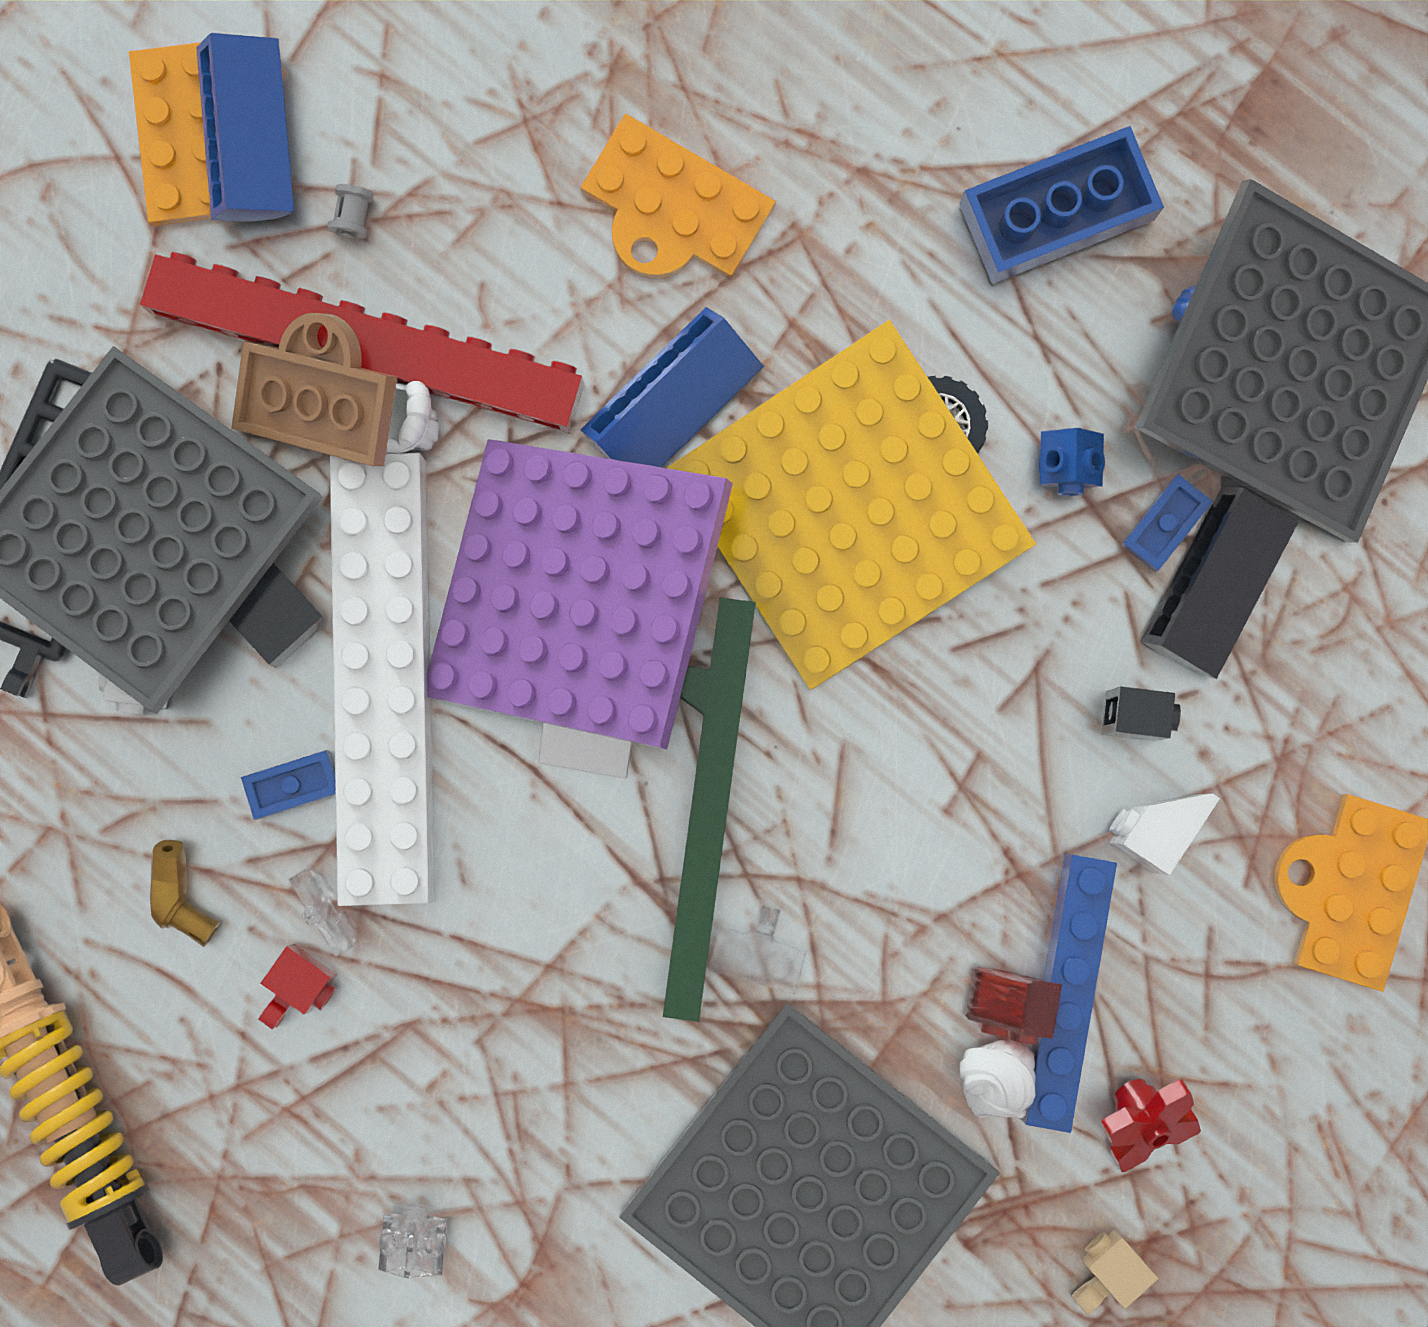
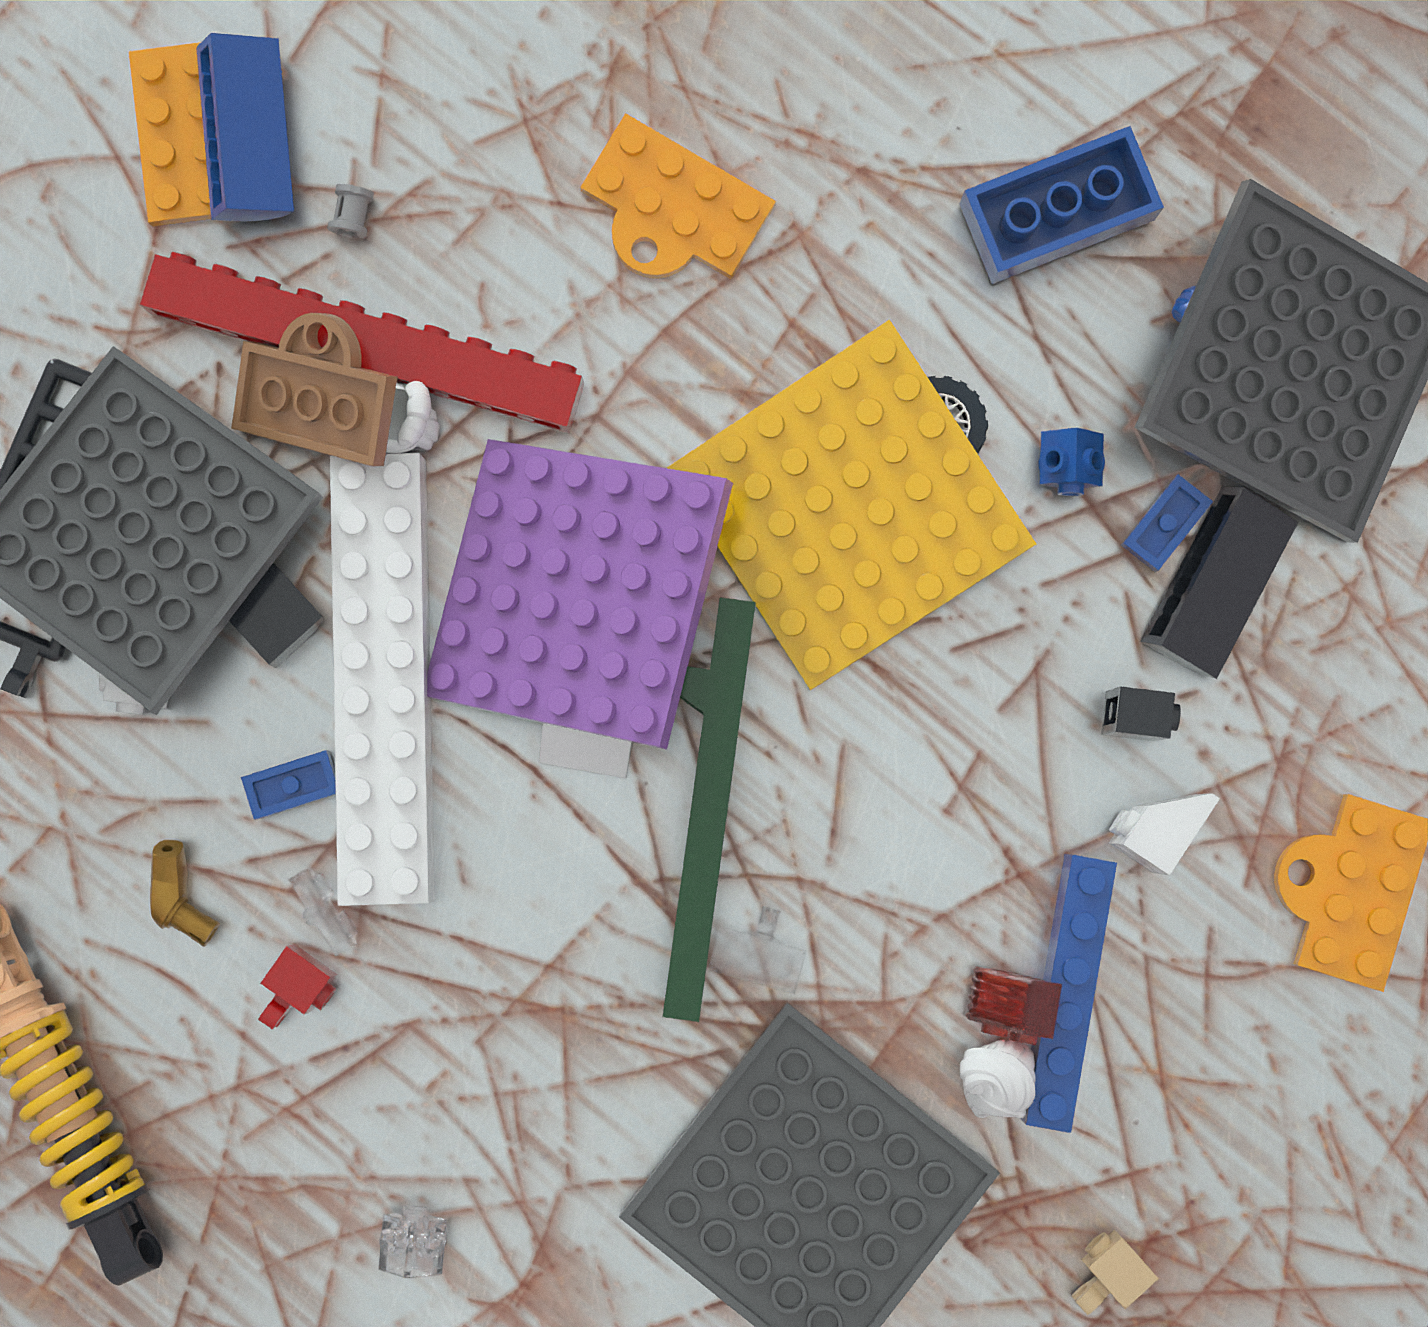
(674, 393): blue brick -> none
(1148, 1121): red plant -> none

